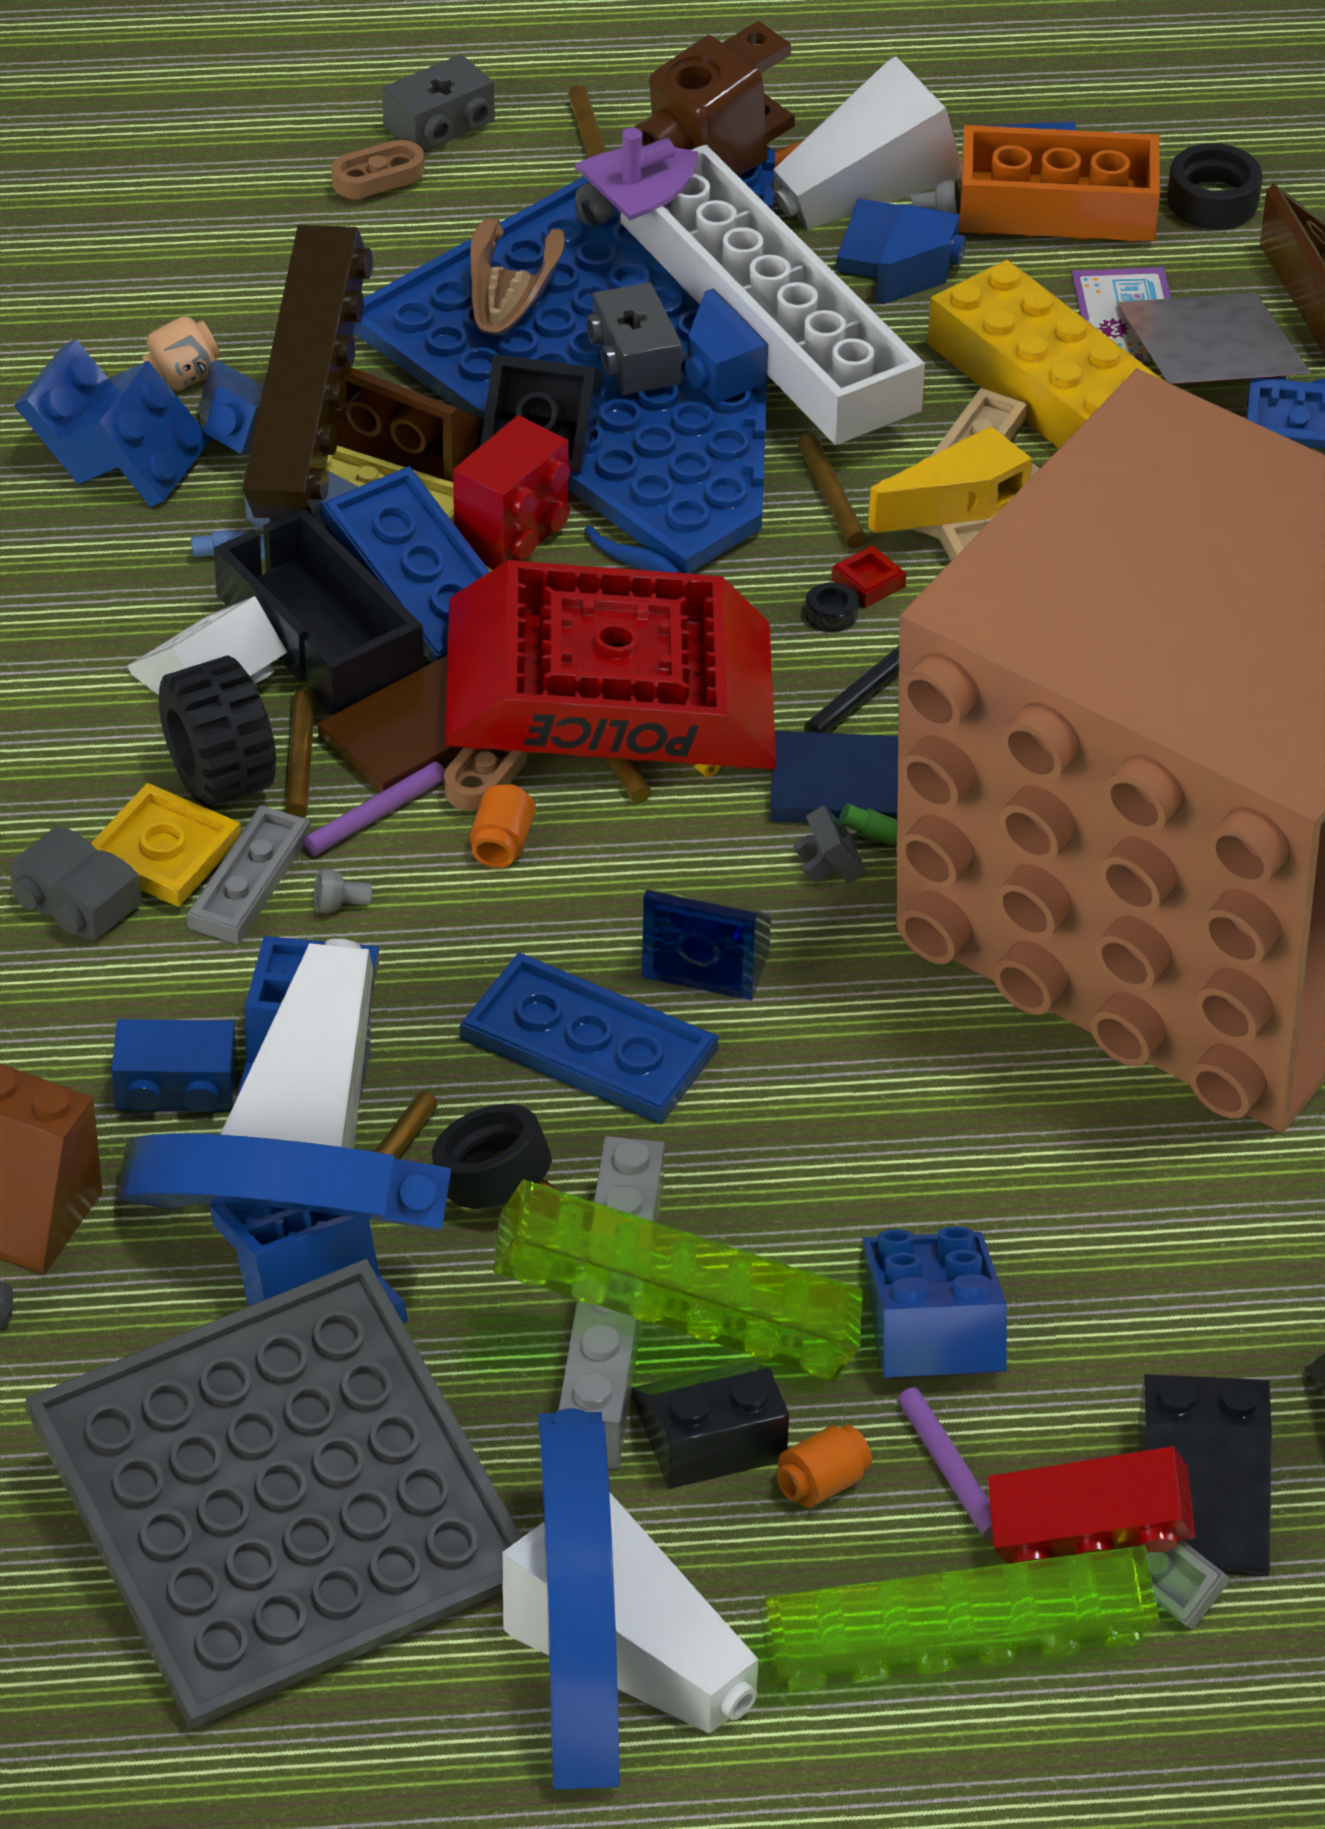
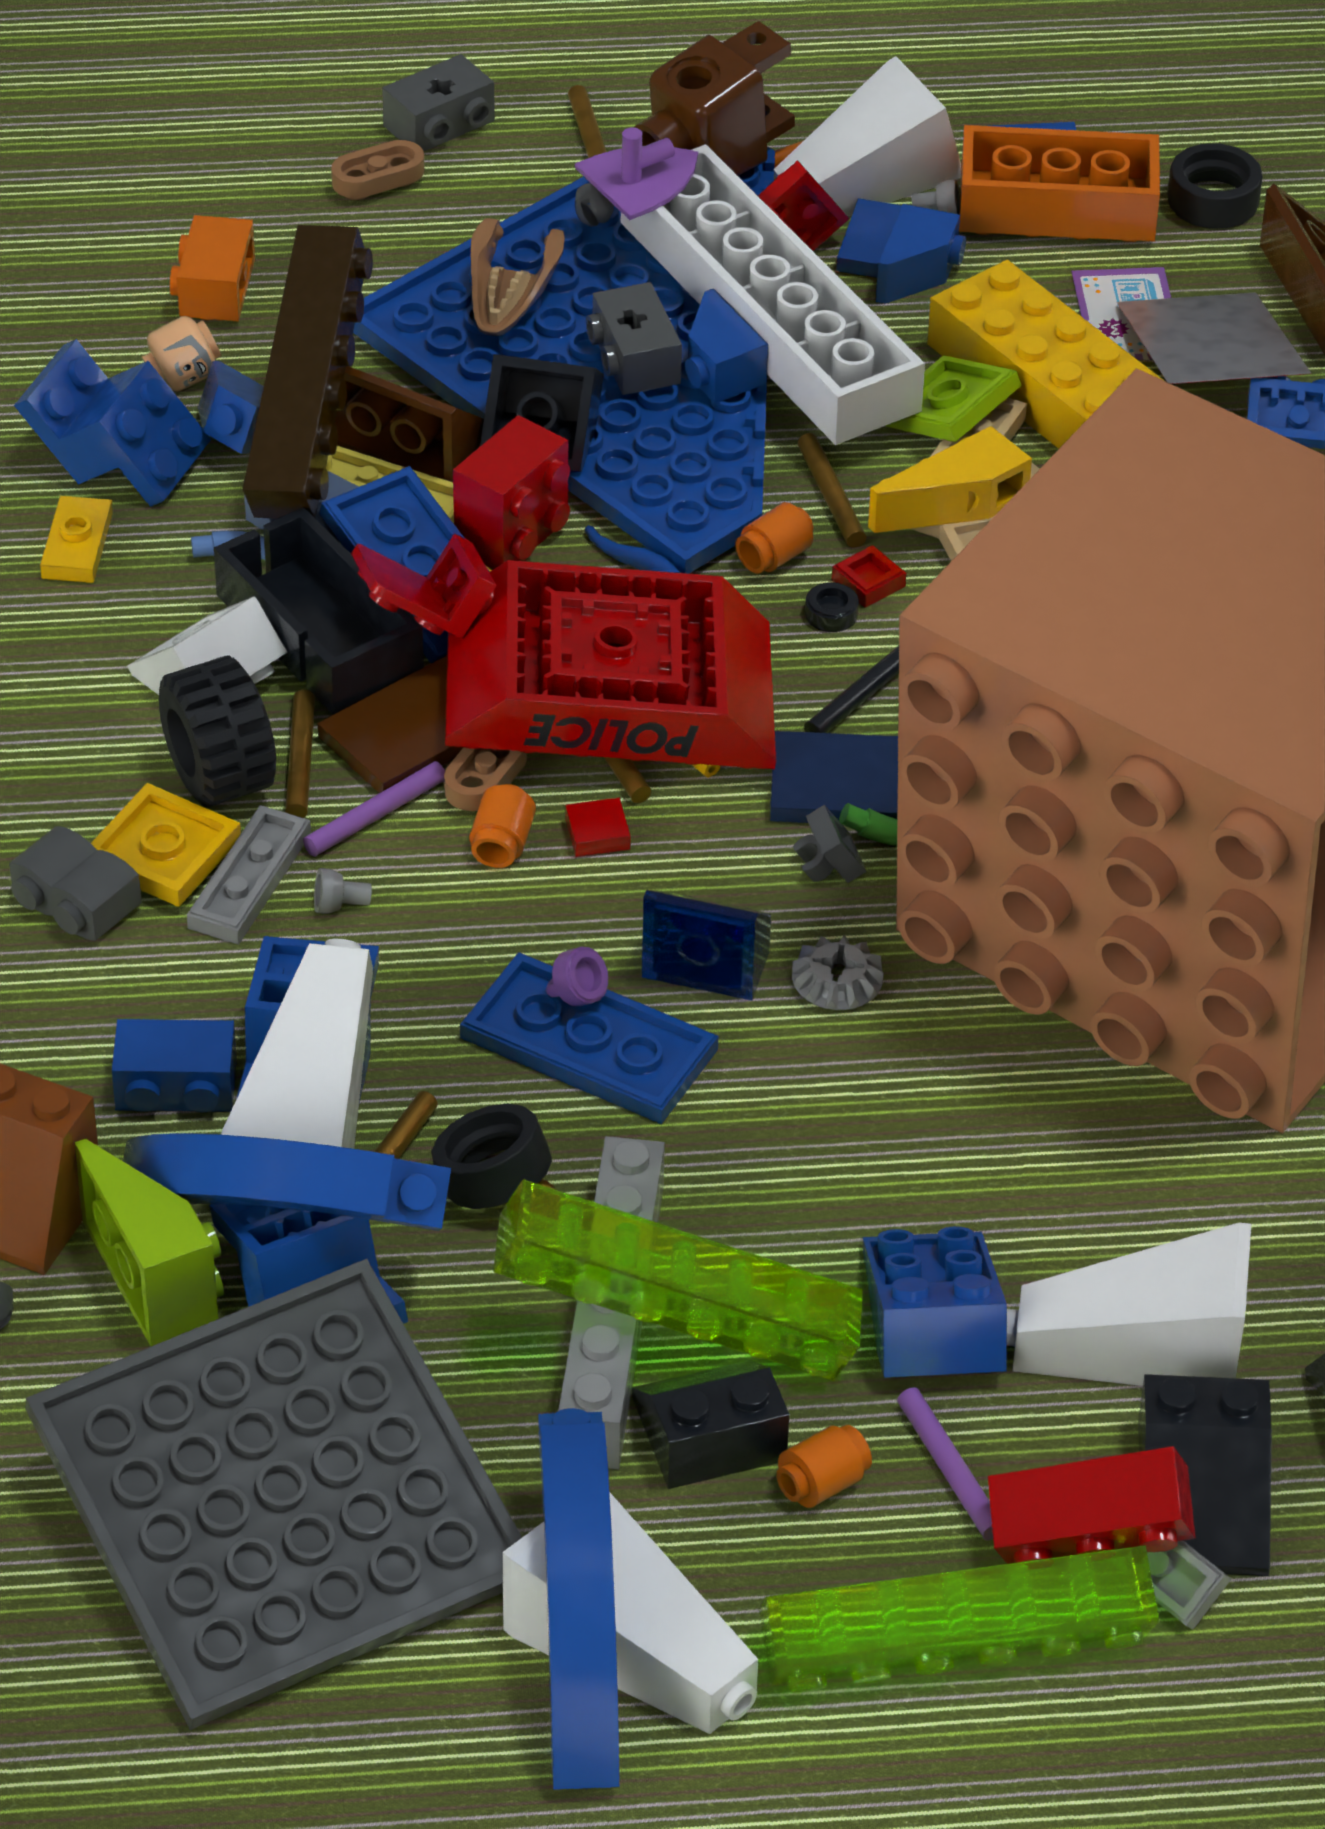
(76, 539): none -> yellow plate
(149, 1245): none -> lime slope
(214, 268): none -> orange brick
(445, 599): none -> red bracket
(578, 977): none -> medium lavender tile
(597, 827): none -> red tile
(775, 538): none -> orange brick
(804, 205): none -> red bracket
(855, 987): none -> light grey gear
(958, 397): none -> lime tile
(1140, 1313): none -> white slope

